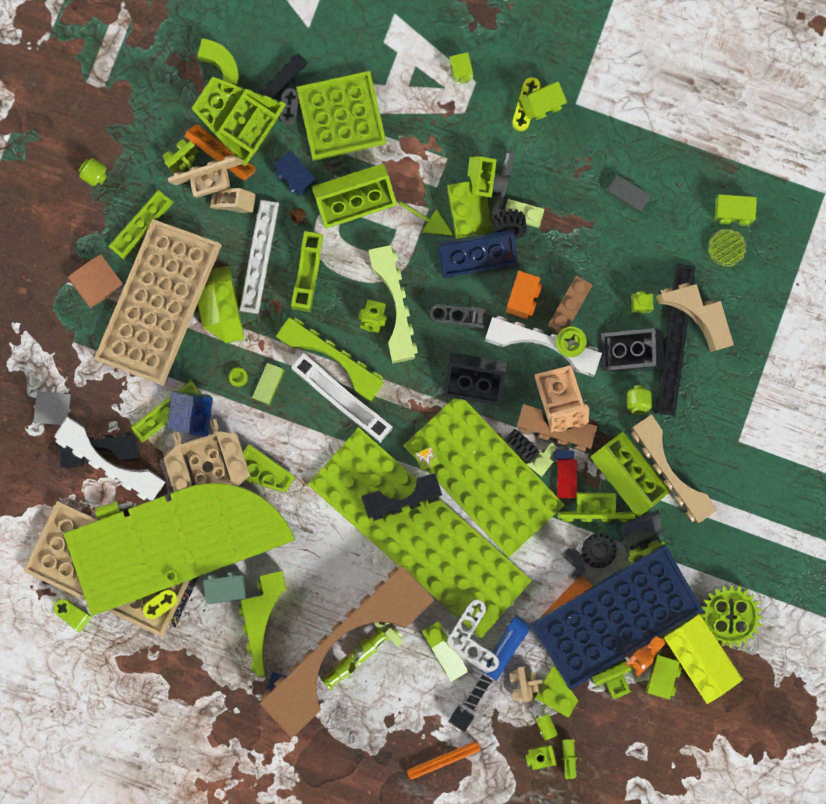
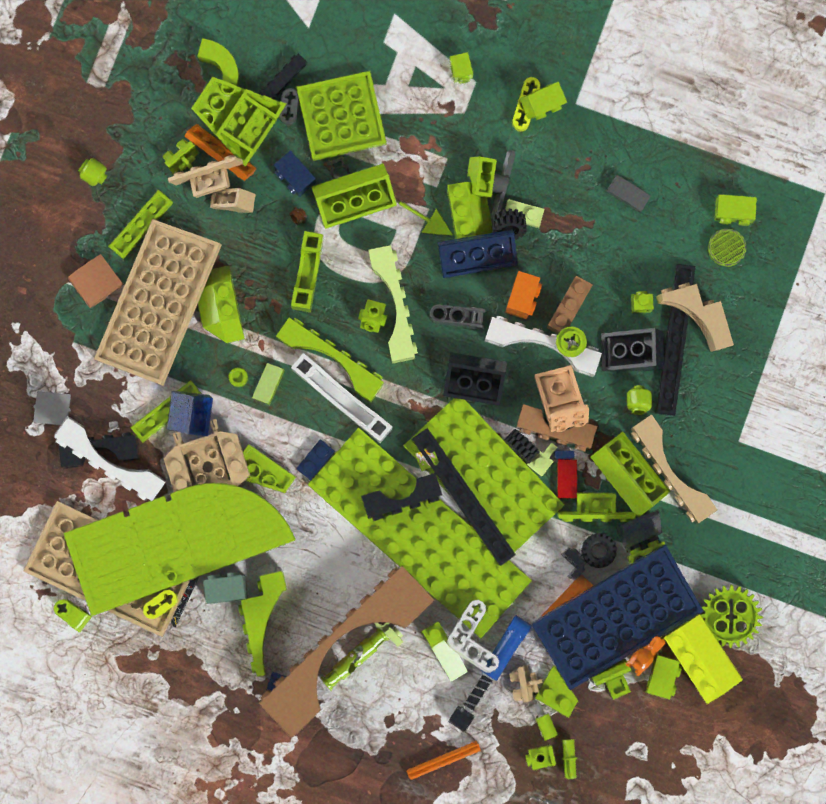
(111, 509): lime piece -> none
(259, 256): white tile -> none
(315, 460): none -> dark blue piece
(464, 498): none -> black tile

